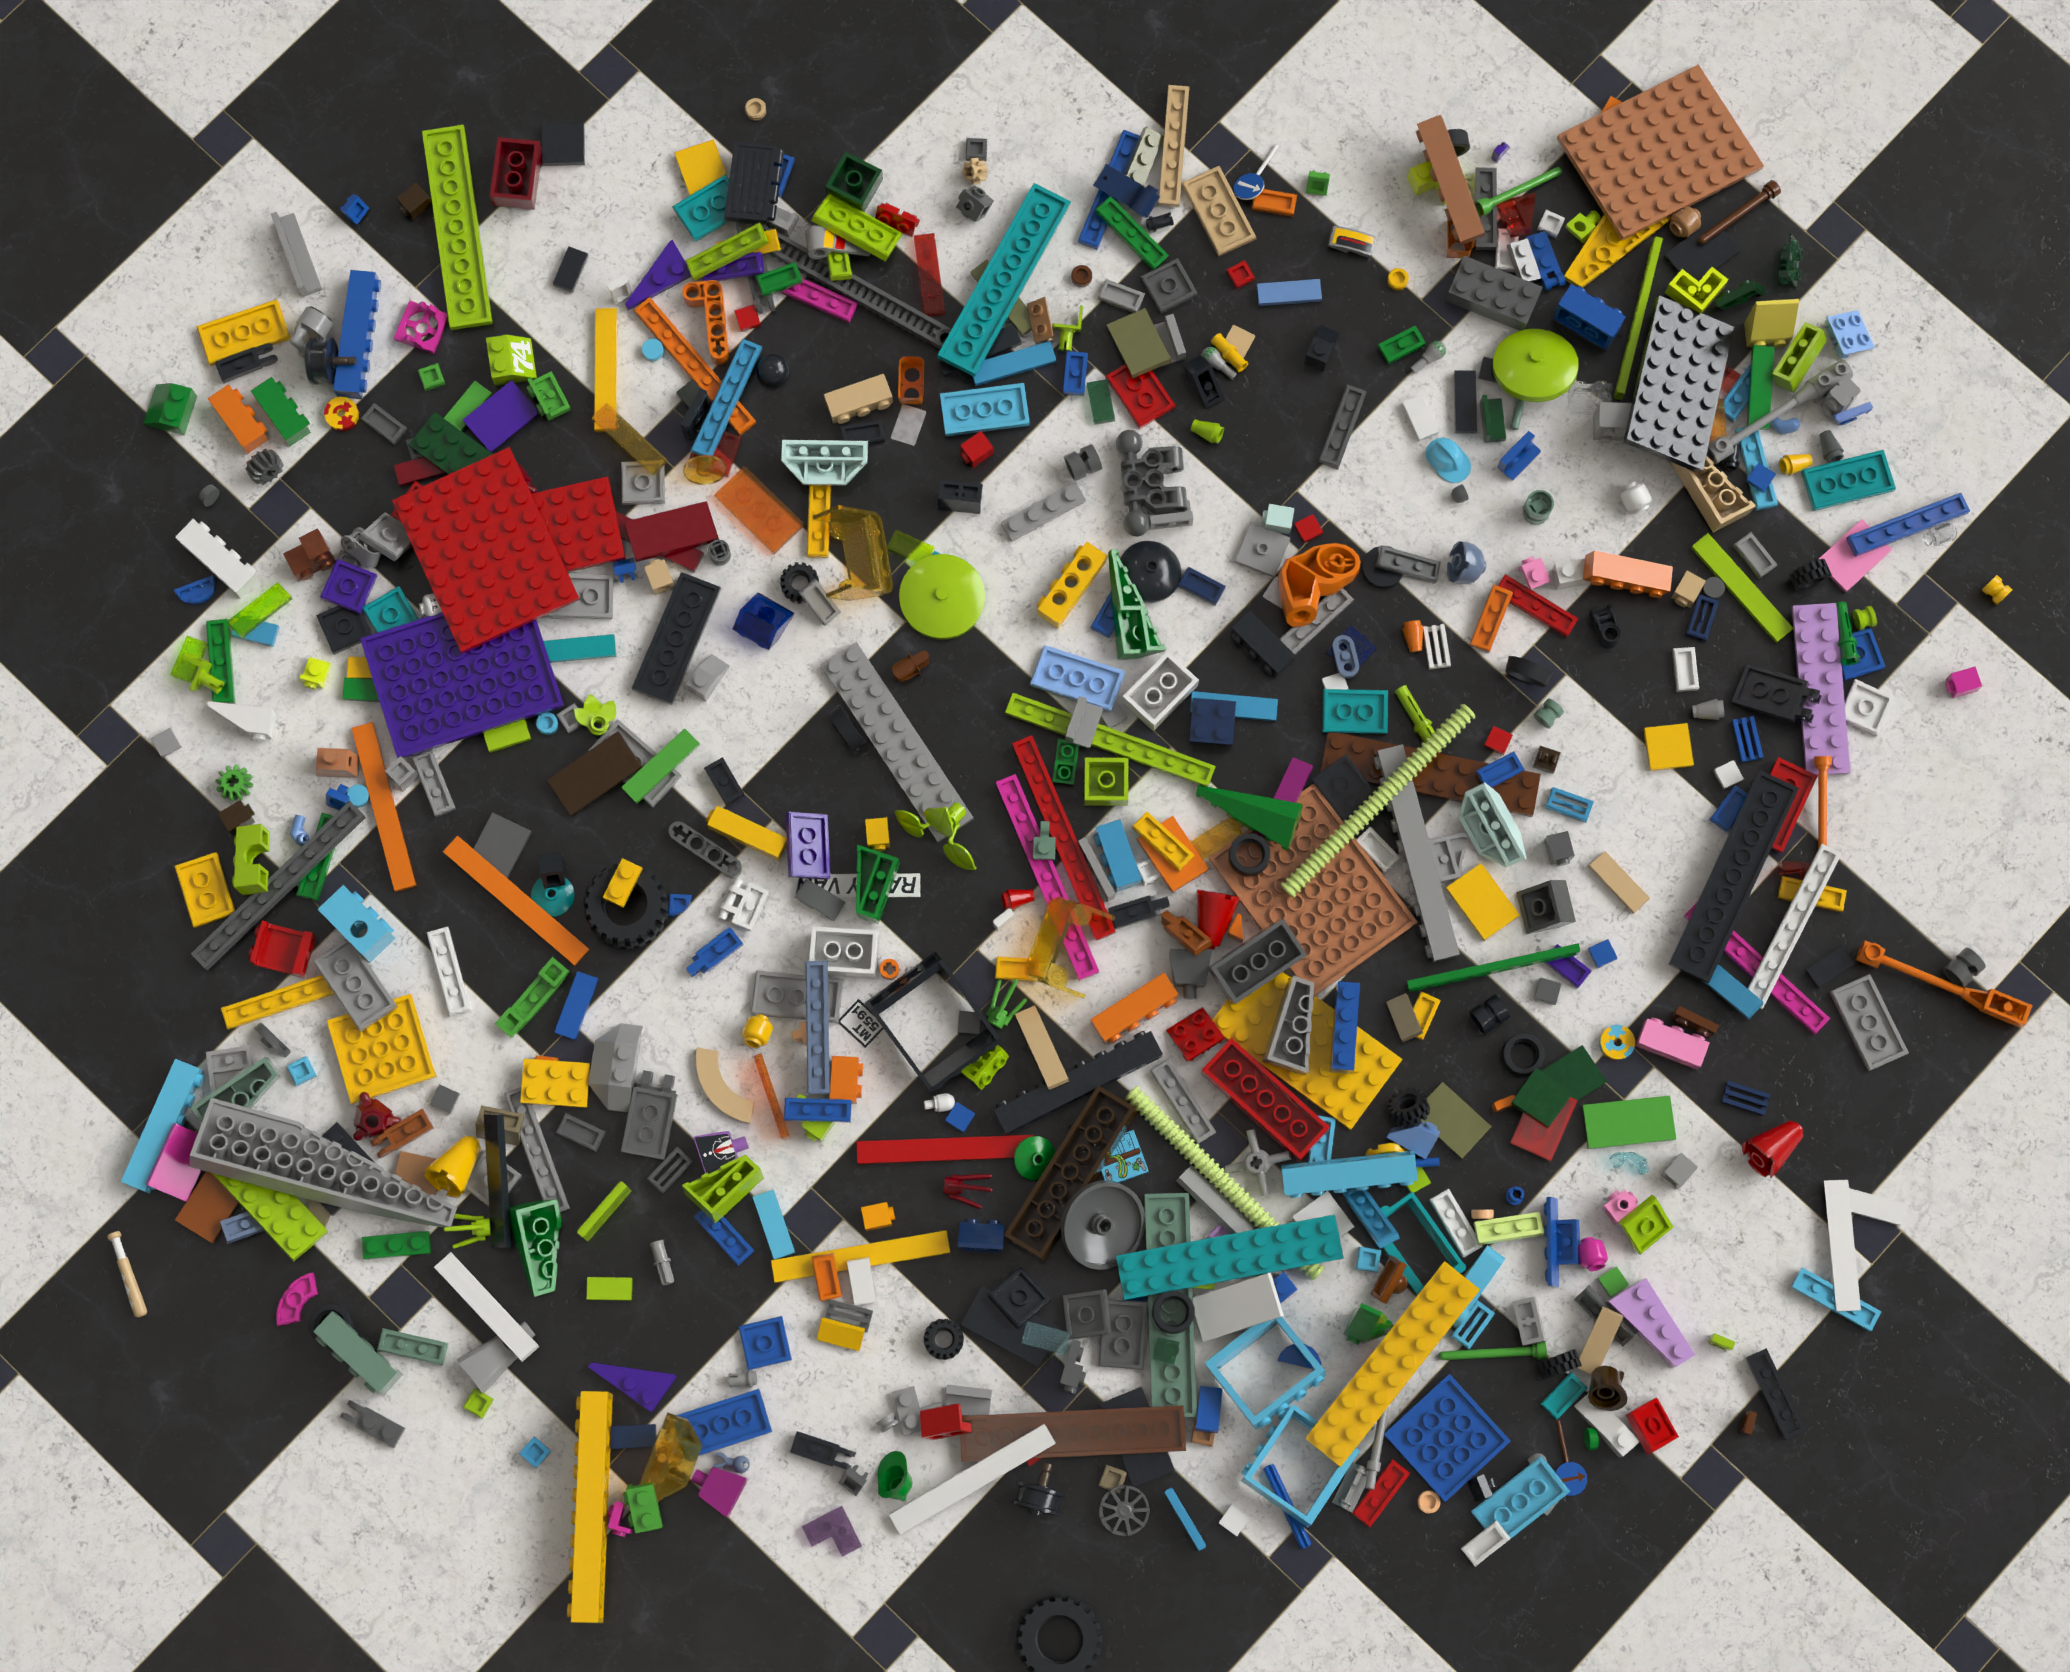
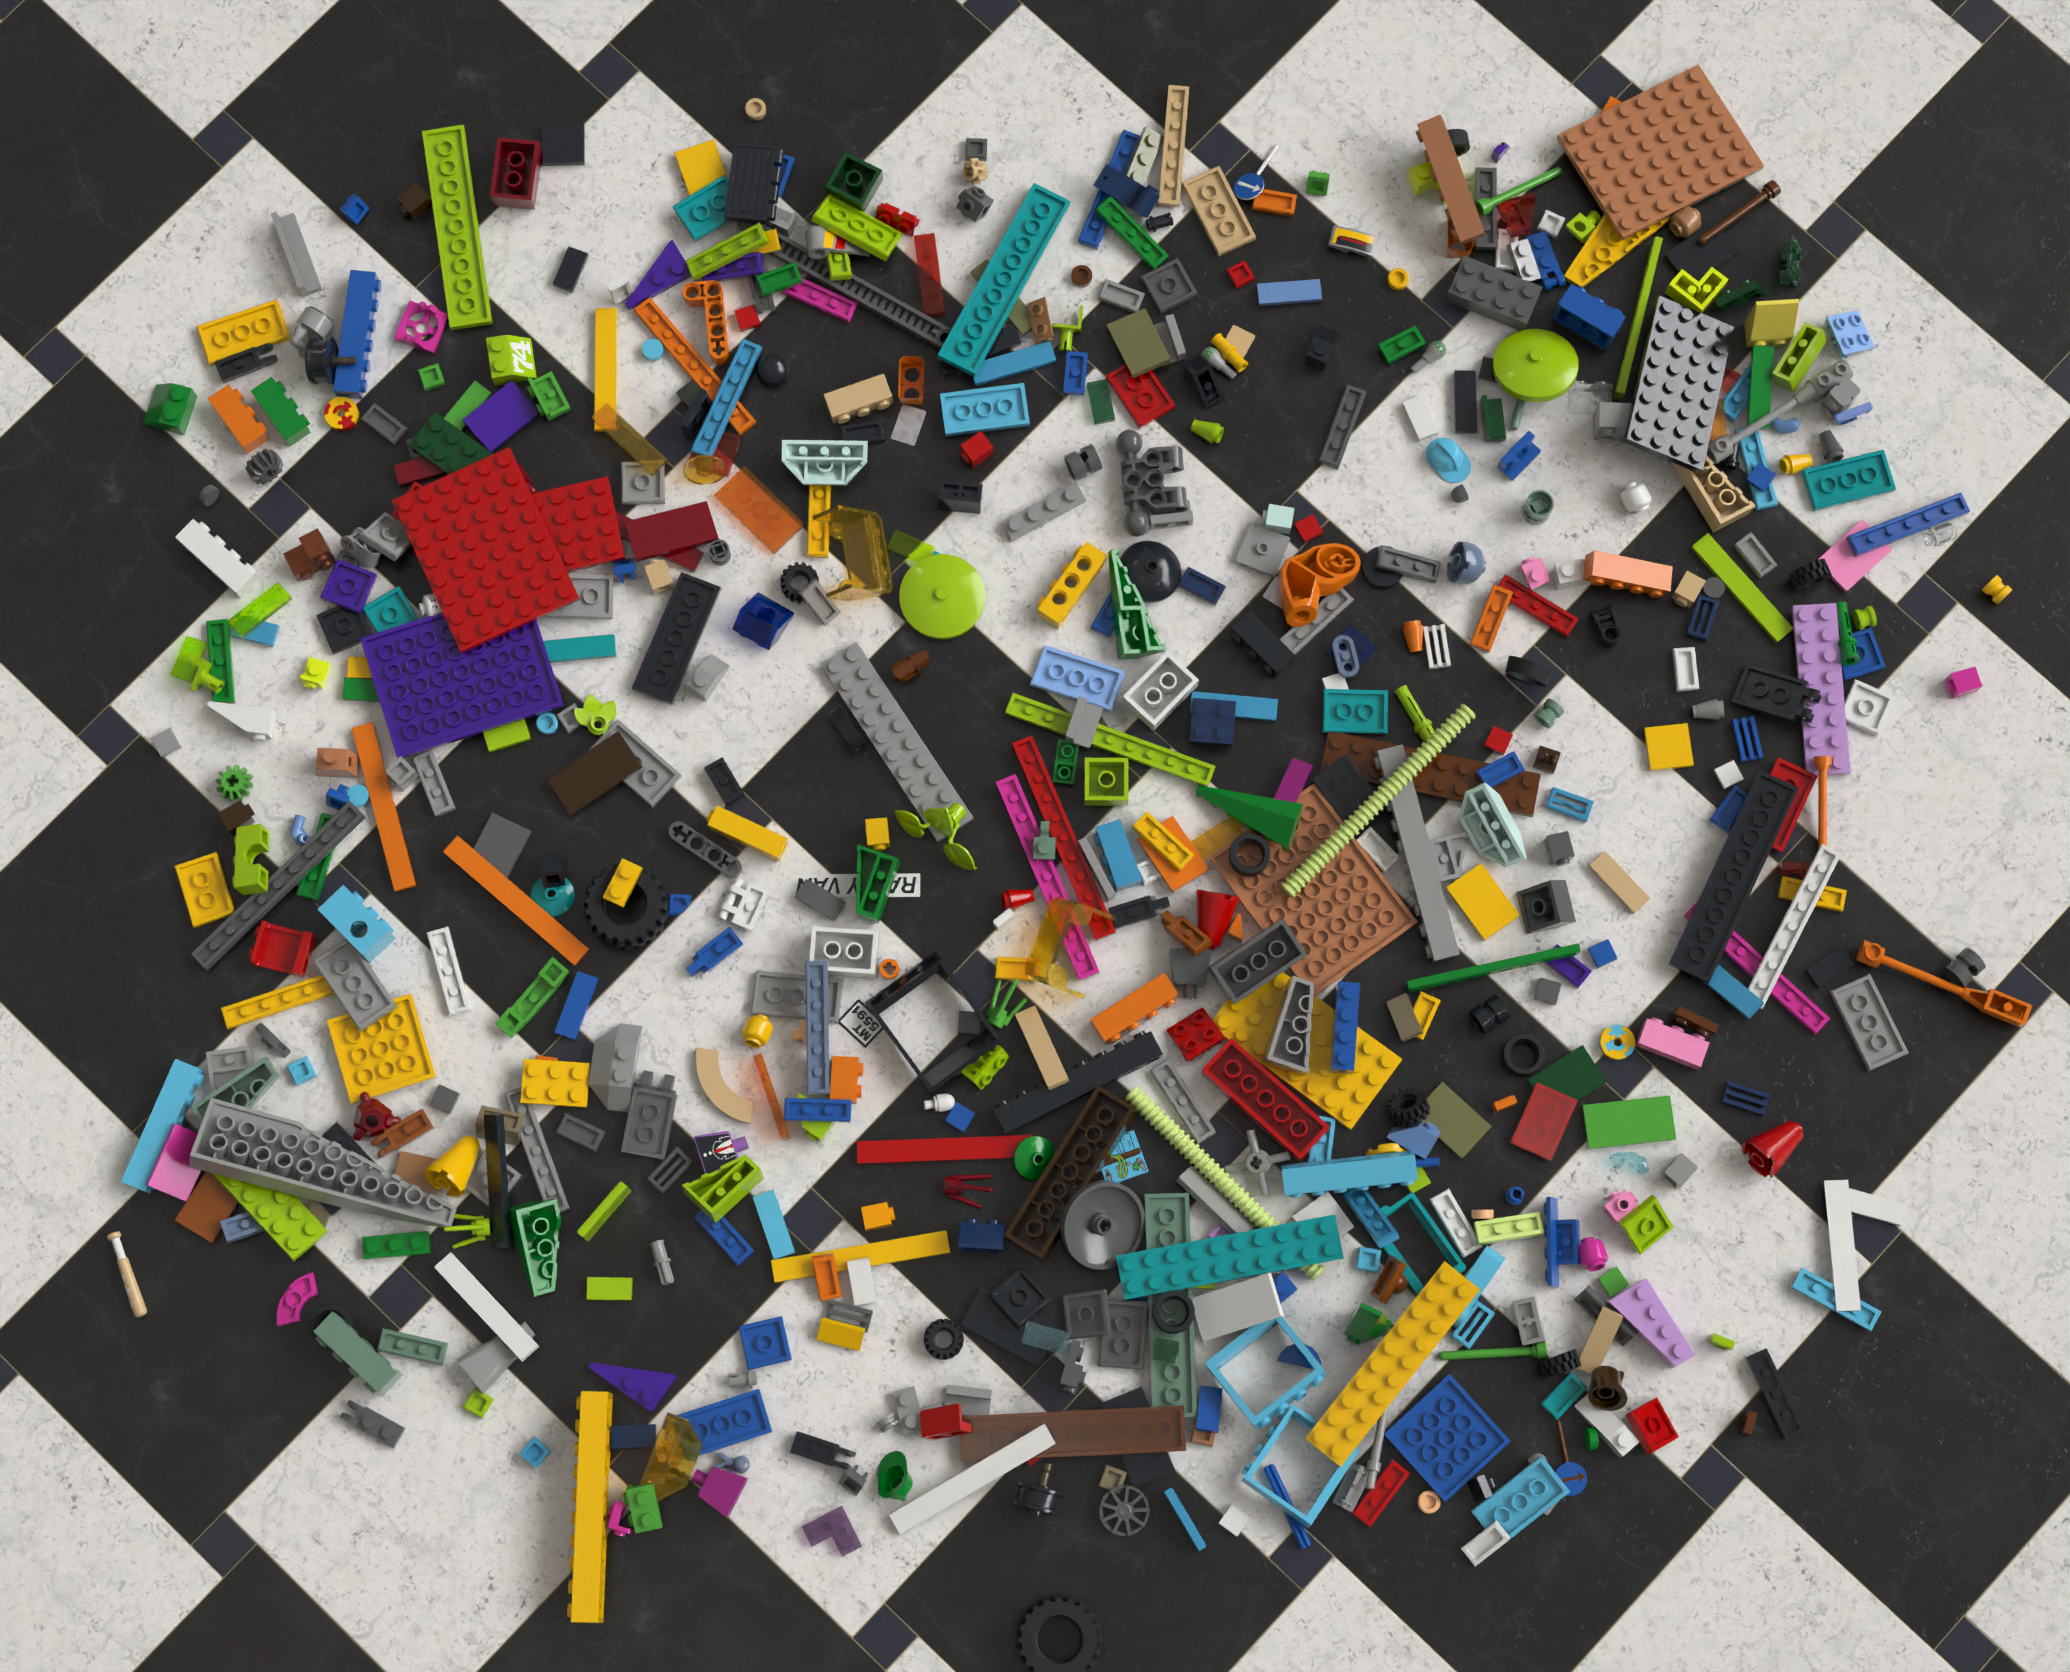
(198, 591): blue tile -> none
(660, 765): bright green tile -> none
(807, 845): tile -> none
(1542, 1098): dark green tile -> none

